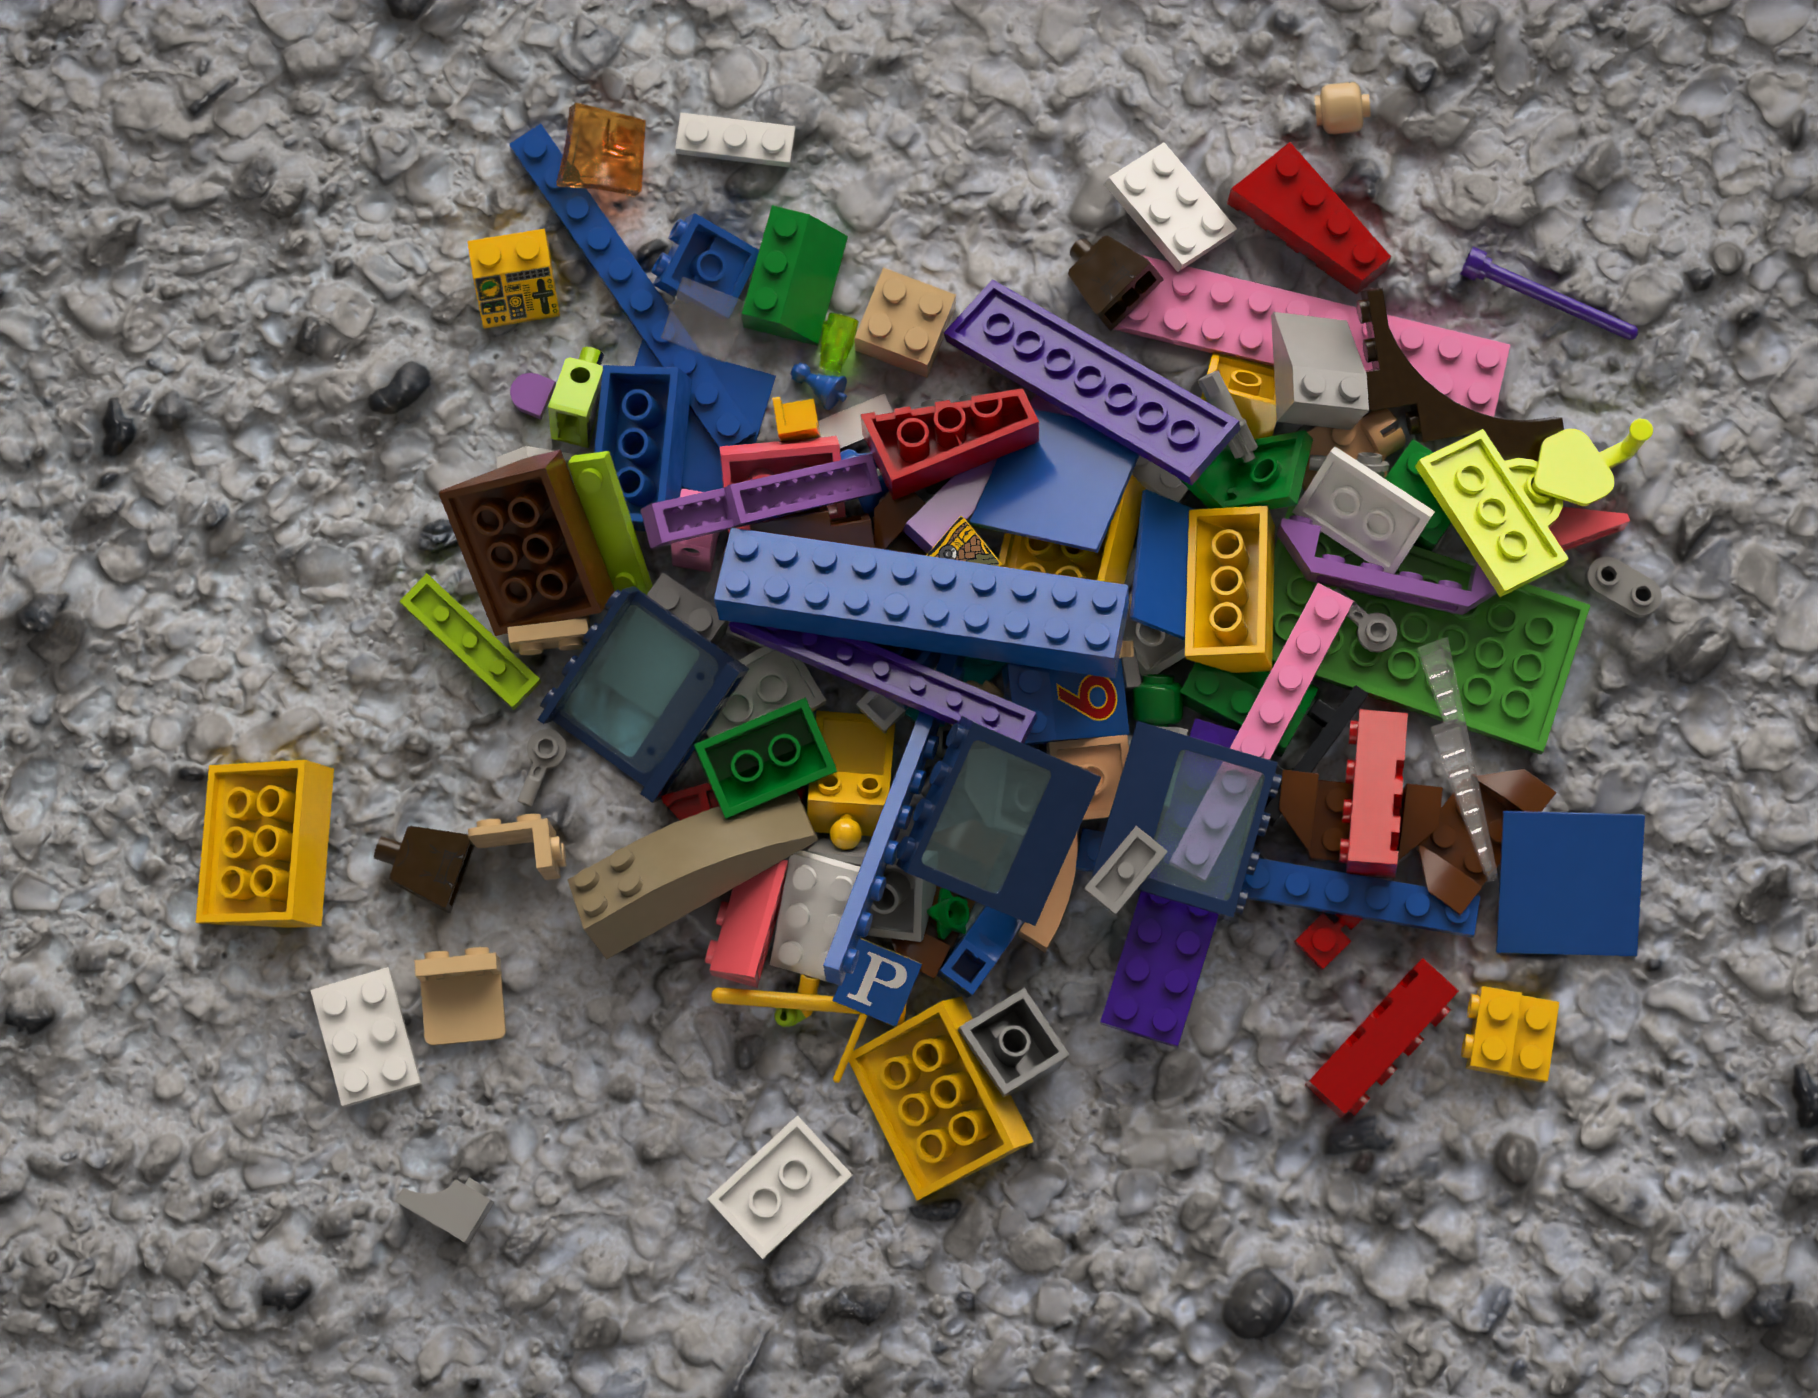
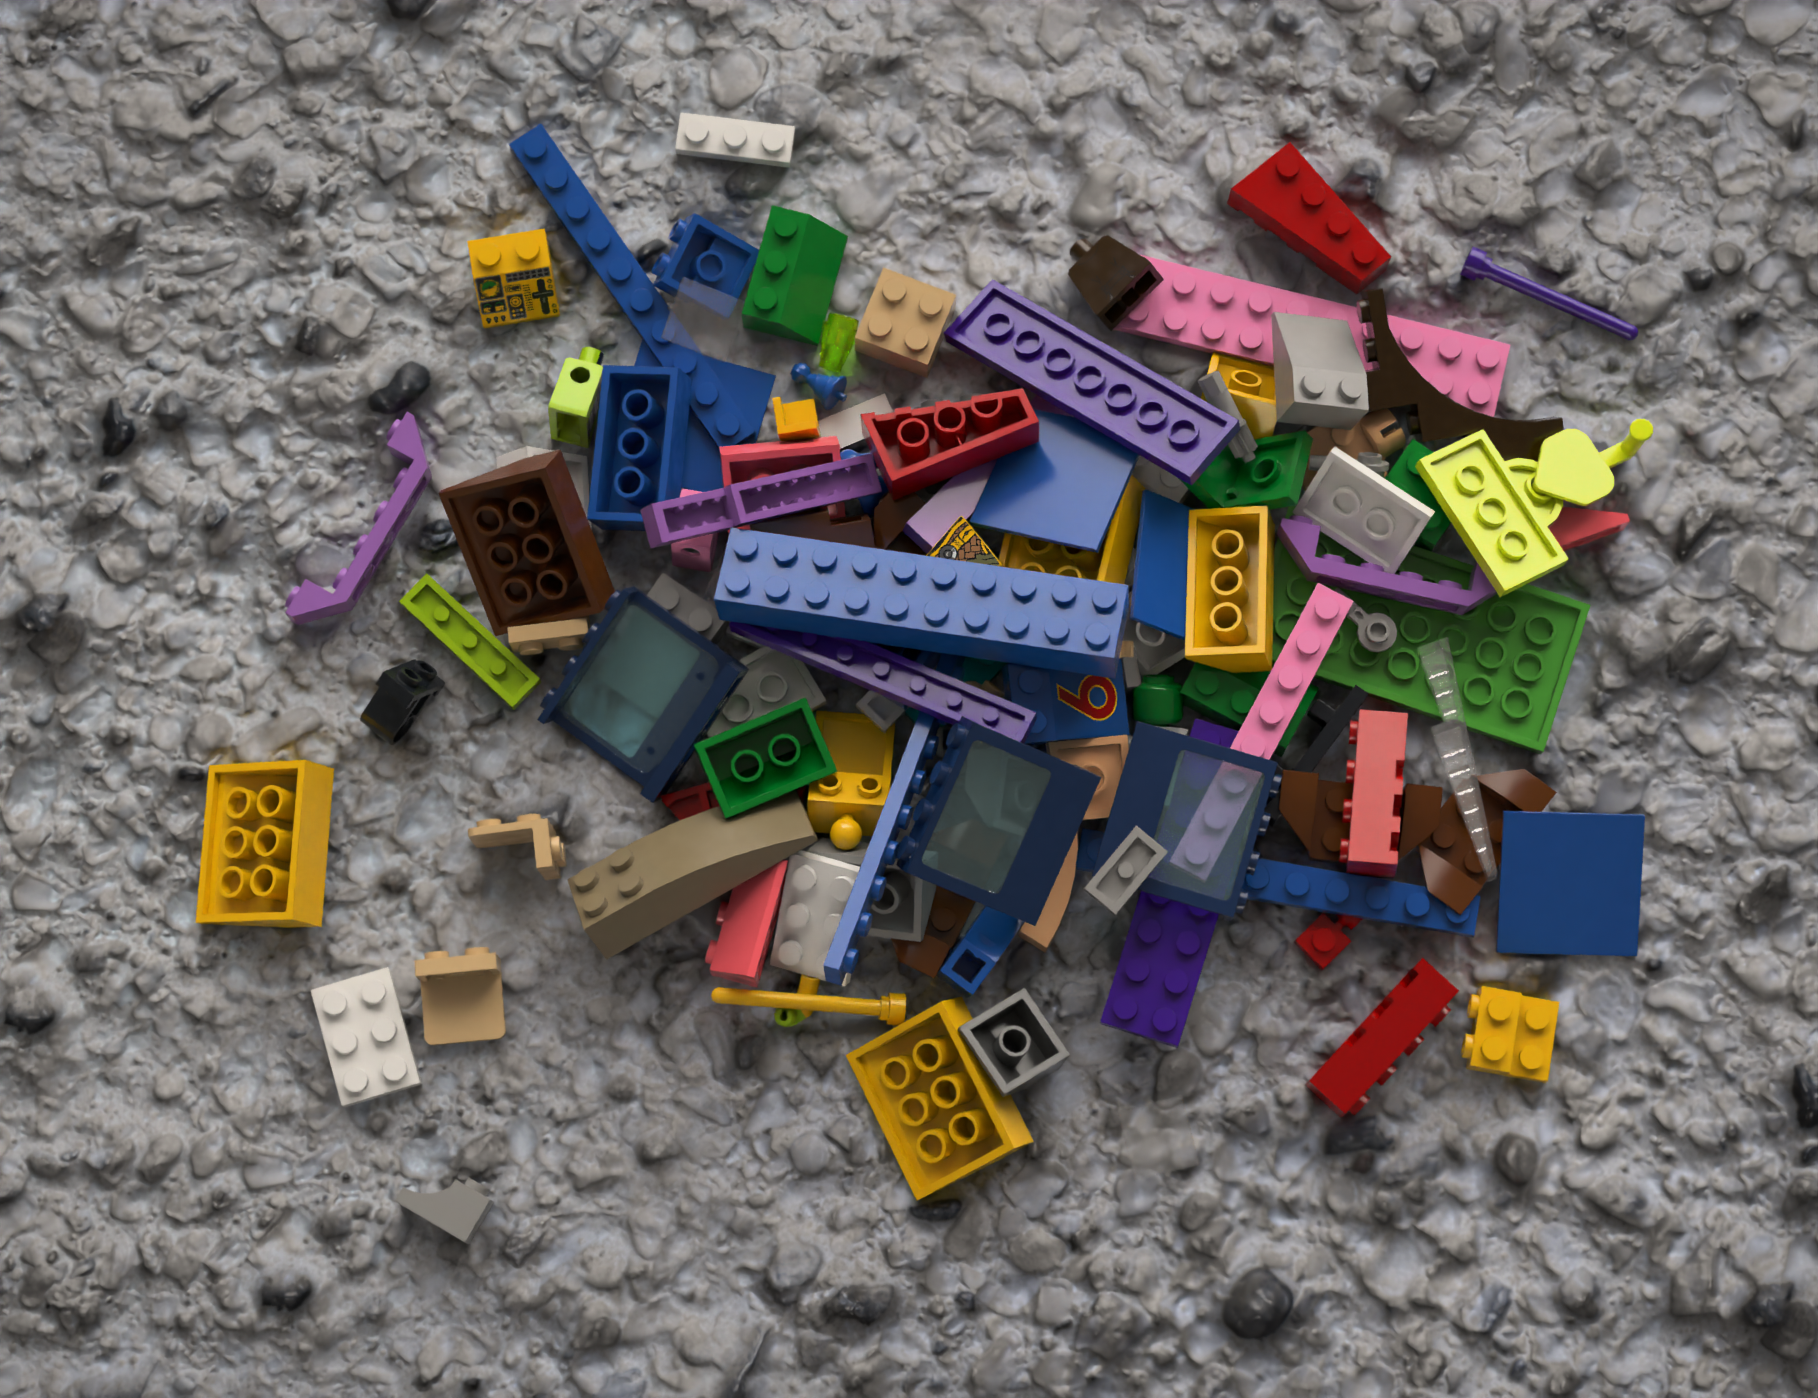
(313, 602): none -> medium lavender slope
(400, 699): none -> black pin
(428, 863): dark brown torso -> none
(532, 393): medium lavender tile -> none
(545, 751): light grey plate -> none
(603, 151): clear orange plate -> none
(610, 520): lime plate -> none
(780, 1187): white plate -> none
(875, 989): blue piece -> none
(958, 914): green plate -> none
(1170, 207): white plate -> none
(1341, 108): tan head -> none
(1622, 590): light grey plate -> none

